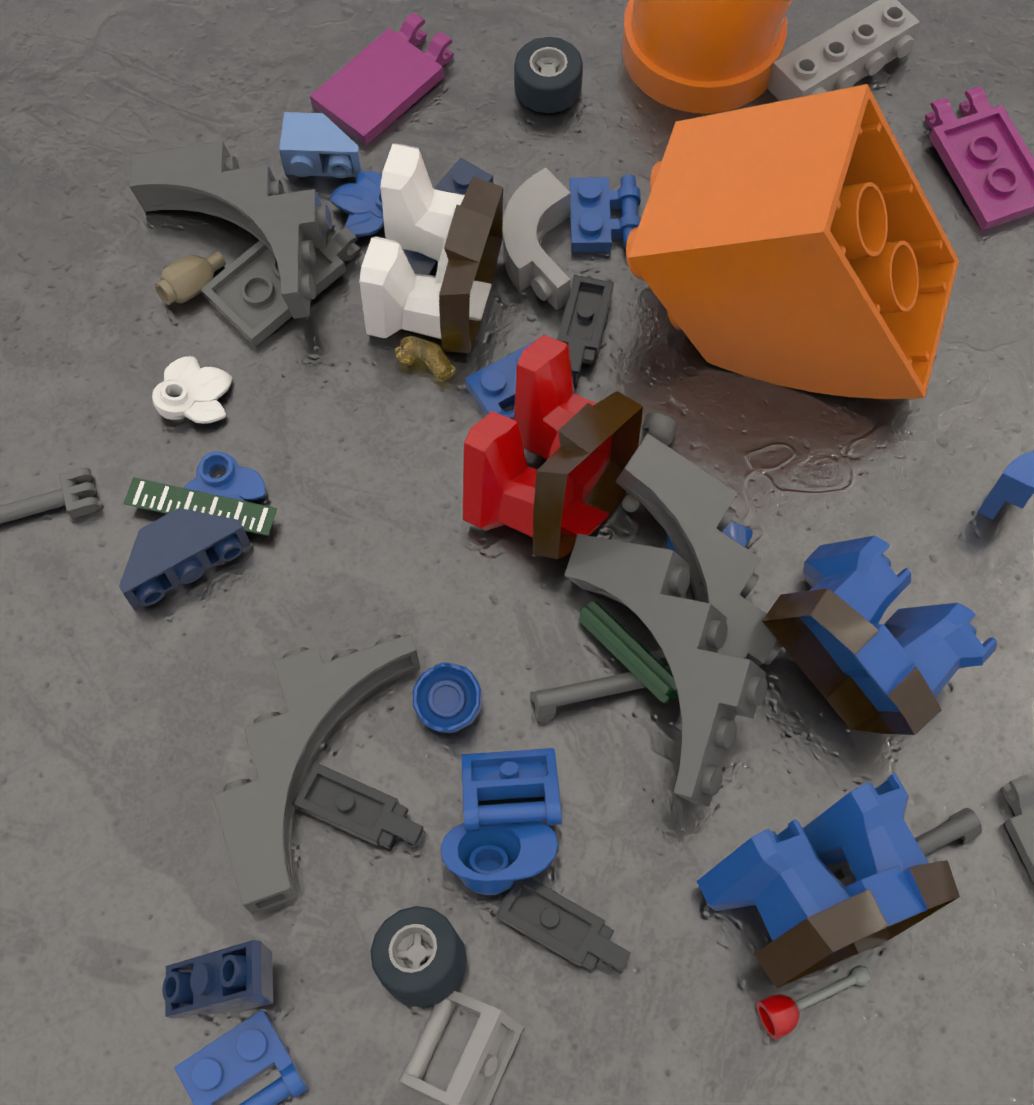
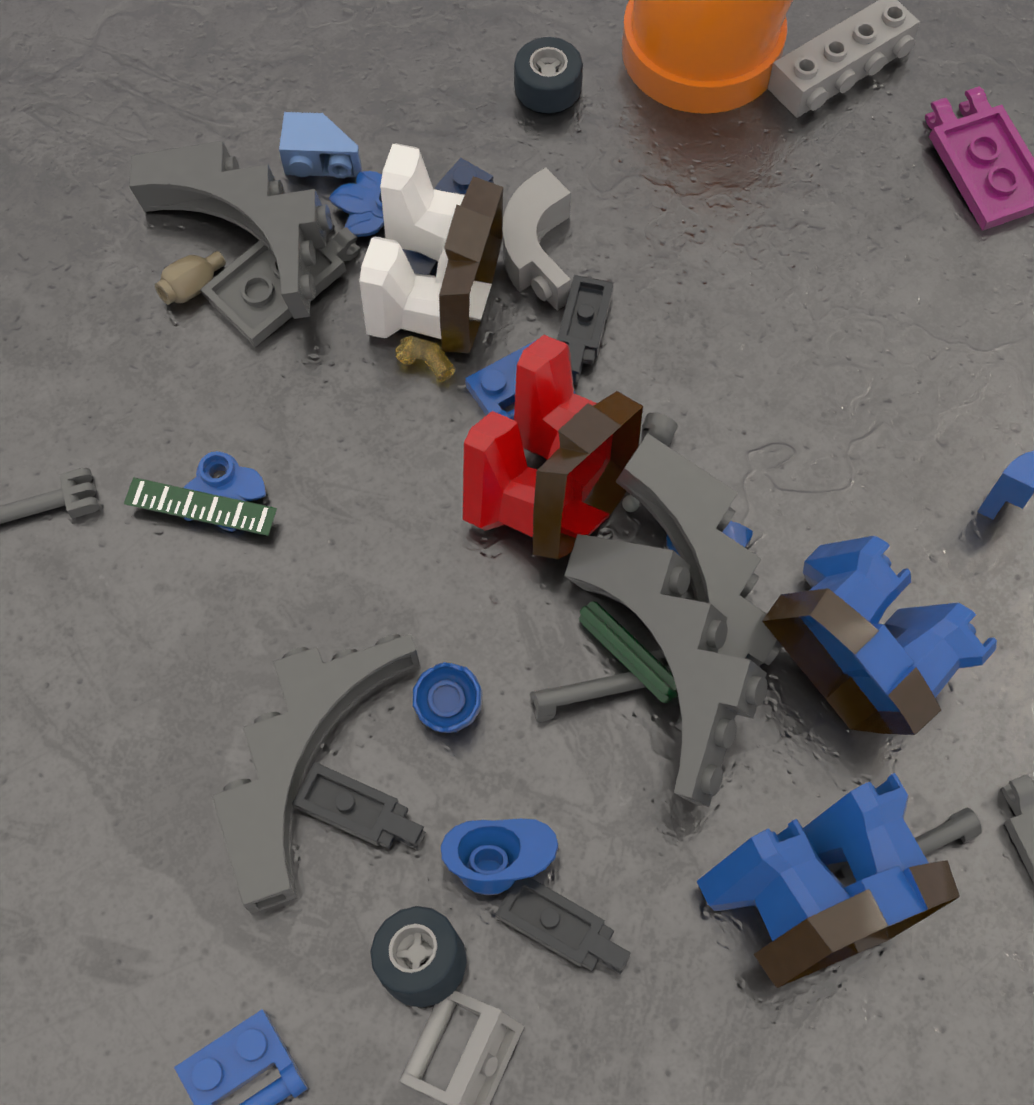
(178, 552): dark blue slope -> none
(191, 391): white plate -> none
(220, 981): dark blue slope -> none
(383, 80): magenta tile -> none
(510, 777): blue plate -> none
(590, 212): blue plate -> none
(781, 1013): hinge -> none
(799, 247): orange slope -> none

